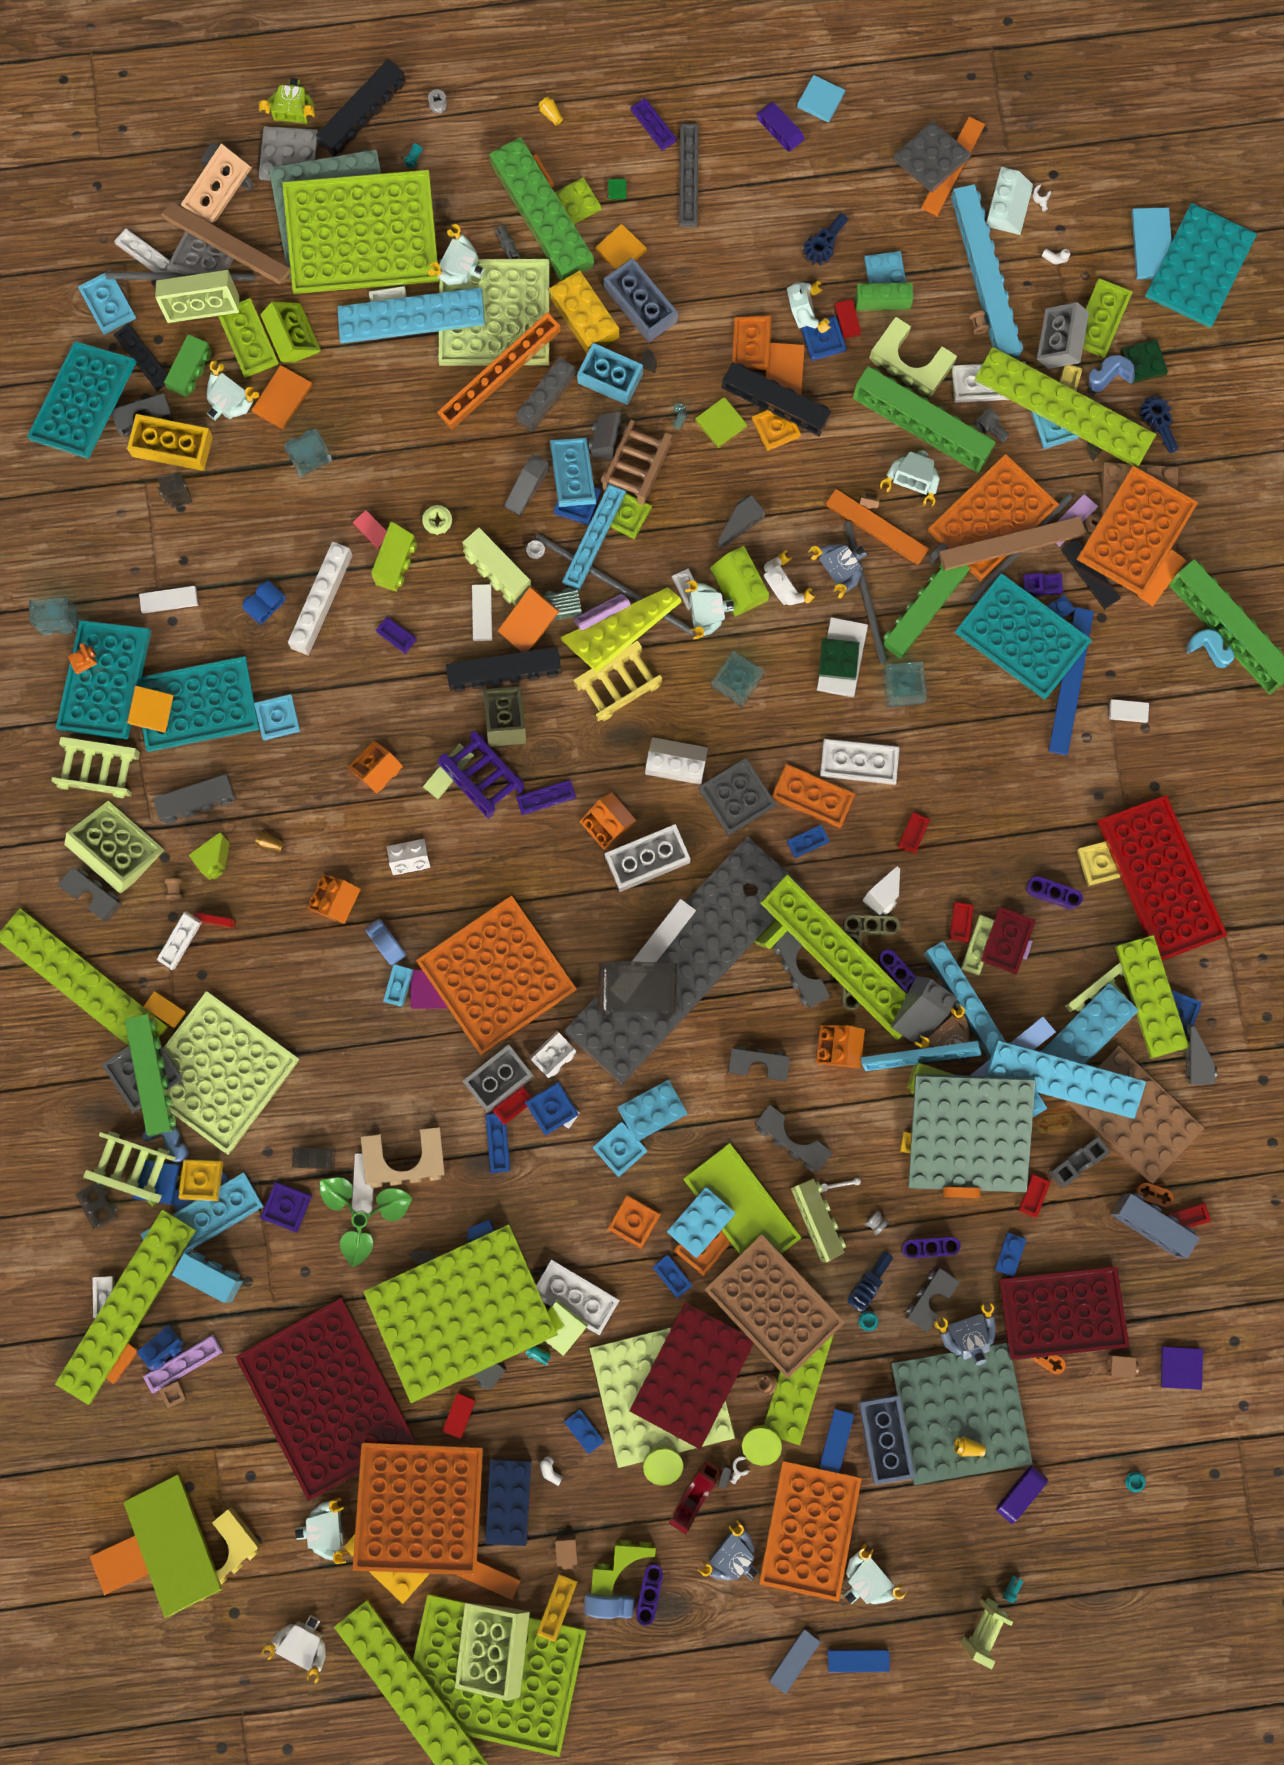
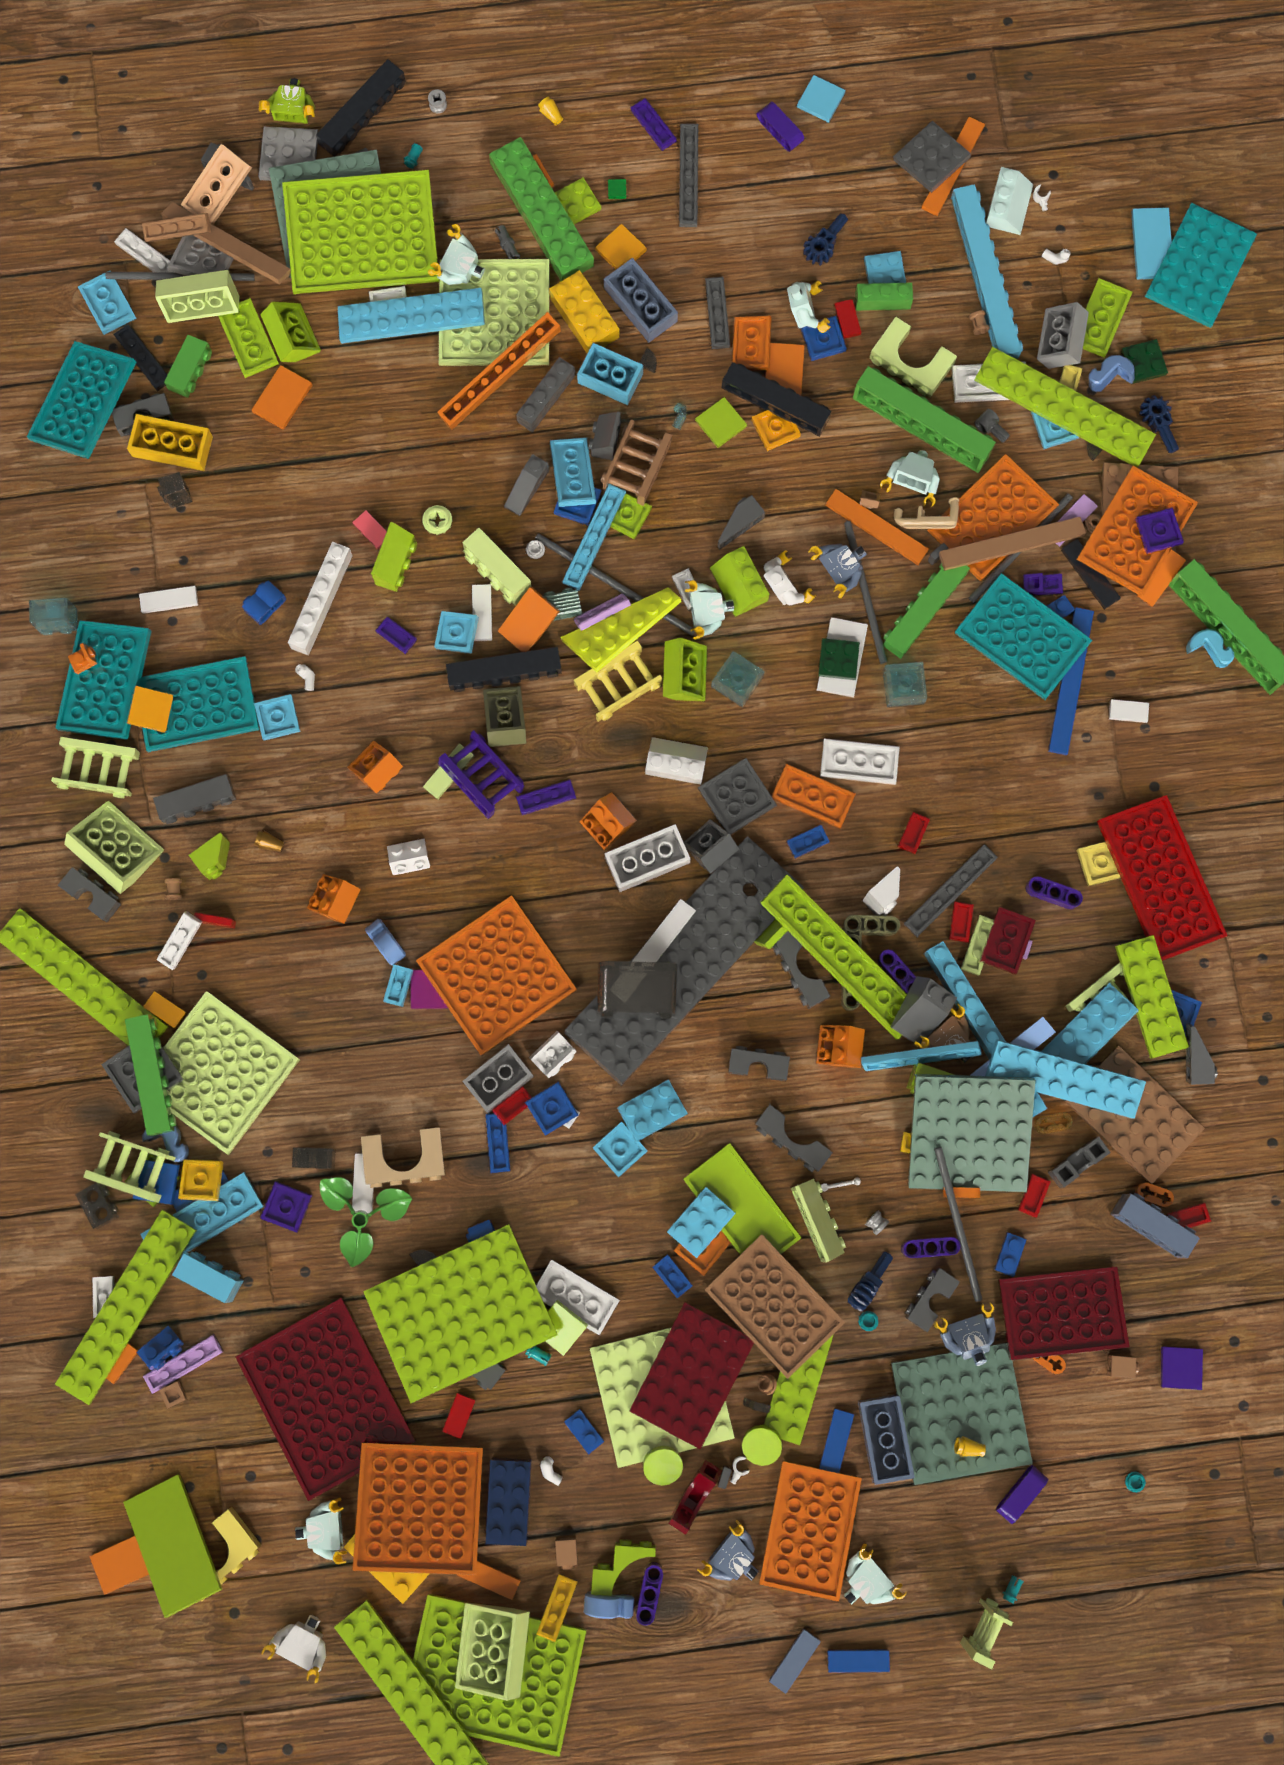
(176, 227): none -> medium nougat tile
(226, 395): light aqua torso -> none
(307, 452): clear light blue brick -> none
(308, 675): none -> white arm
(456, 632): none -> medium azure plate
(634, 1221): orange tile -> none
(684, 670): none -> lime slope
(710, 846): none -> dark grey slope
(717, 313): none -> dark grey tile
(755, 1405): none -> clear smoke tile
(929, 522): none -> tan piece
(950, 890): none -> dark grey tile
(958, 1224): none -> dark grey piece
(1159, 530): none -> dark purple tile

